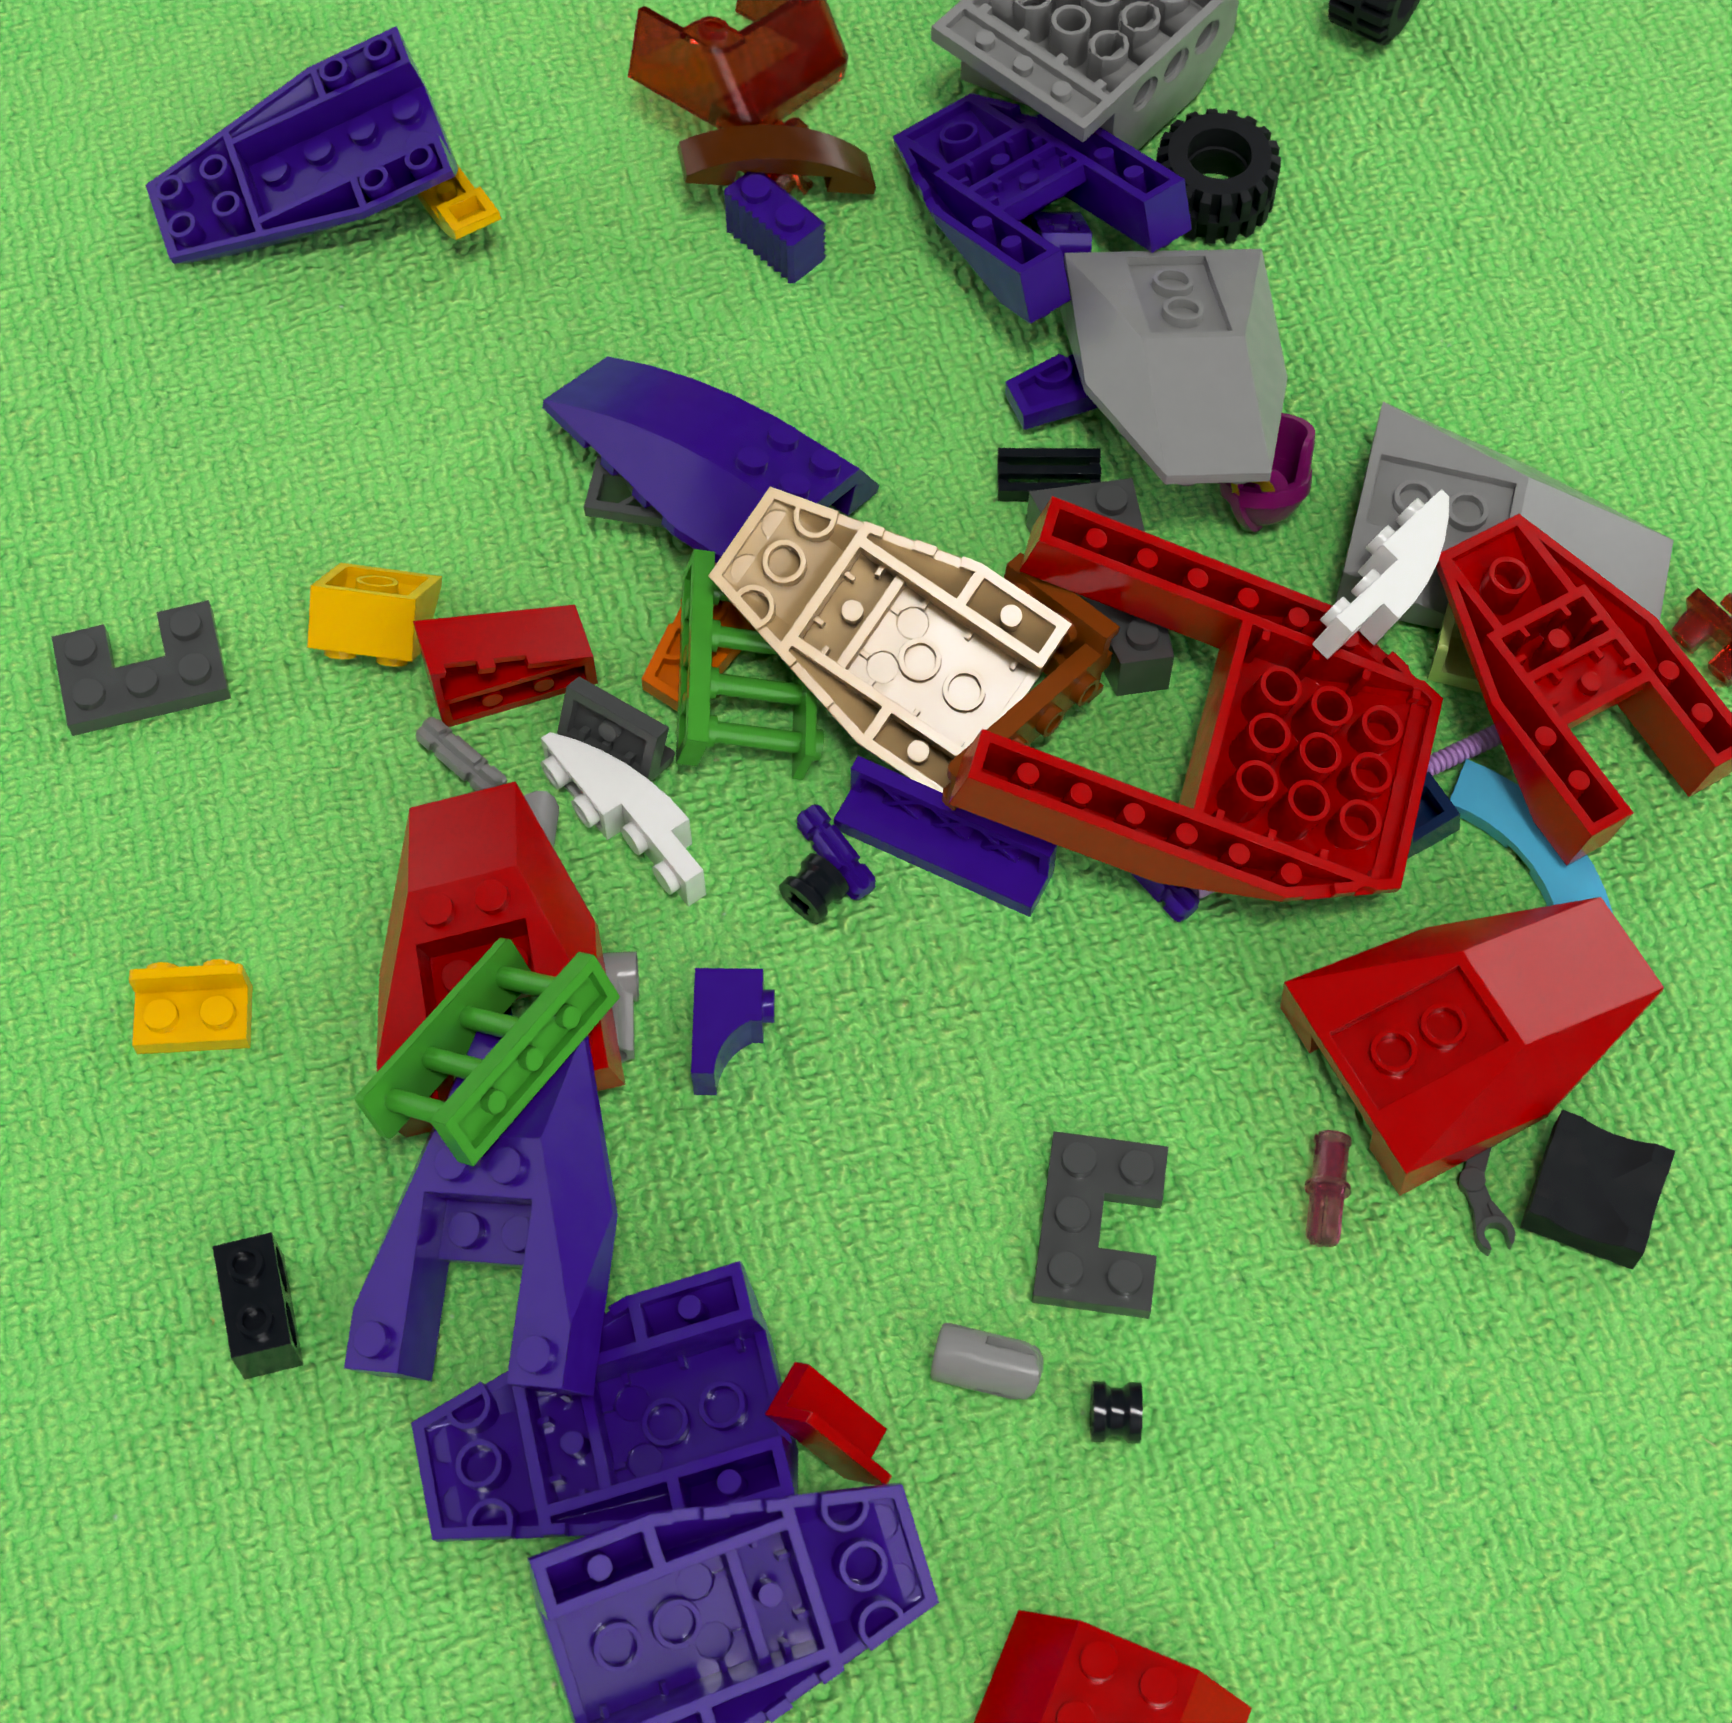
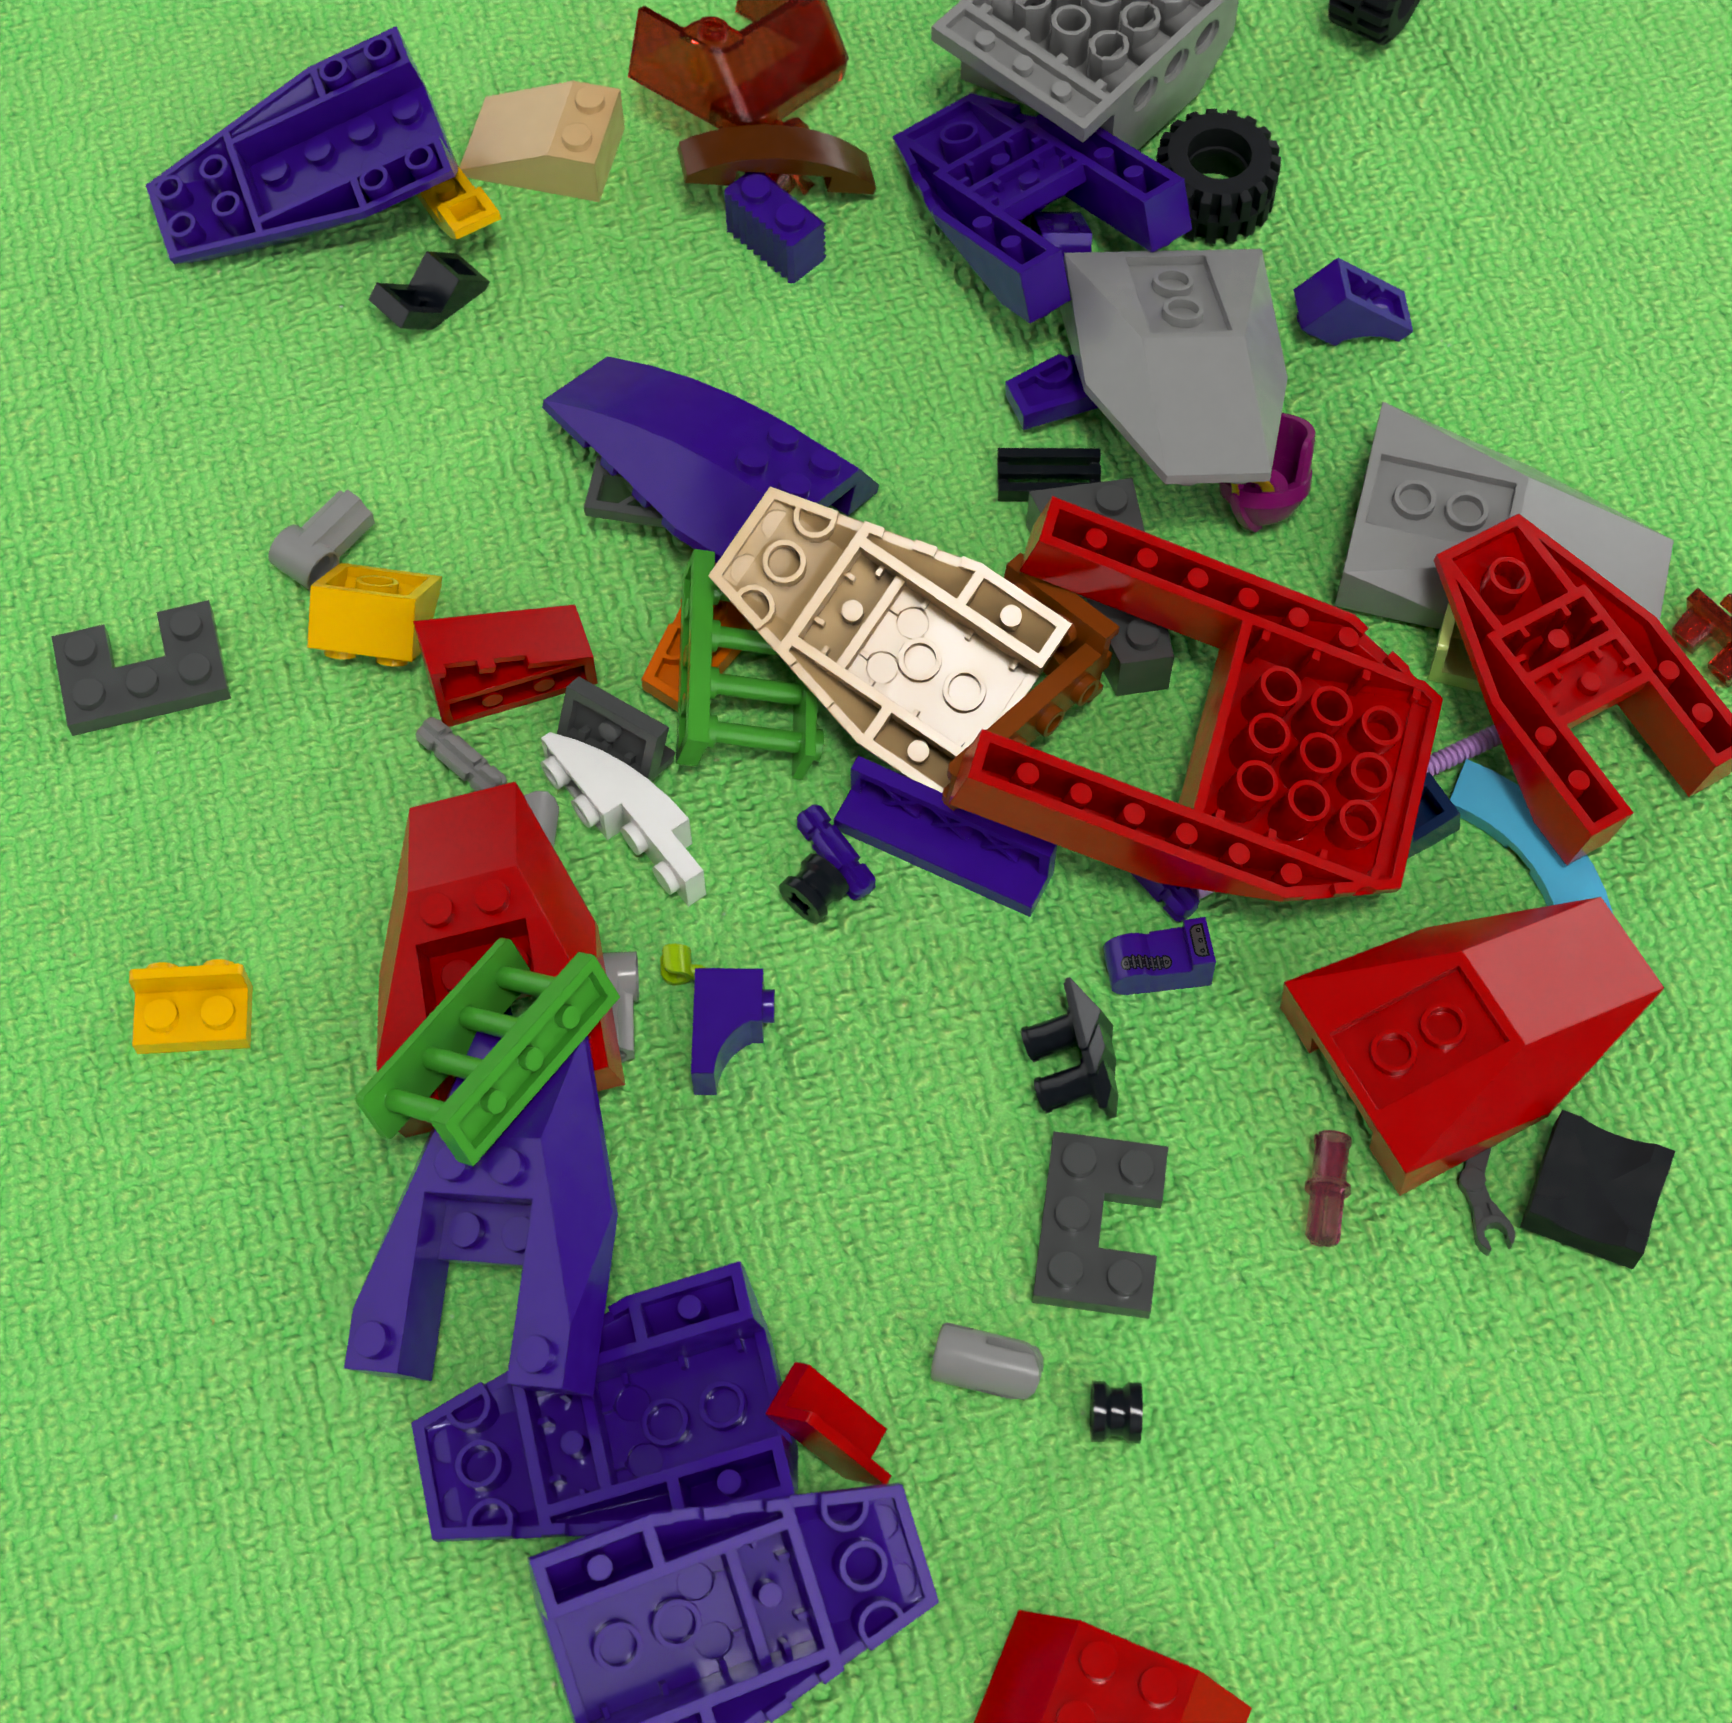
(257, 1306): black brick -> none
(315, 548): none -> light grey piece
(435, 293): none -> slope
(548, 139): none -> tan slope
(676, 964): none -> lime hand
(1091, 1031): none -> black connector
(1161, 959): none -> dark purple leg
(1350, 304): none -> dark purple arch
(1391, 576): white slope -> none

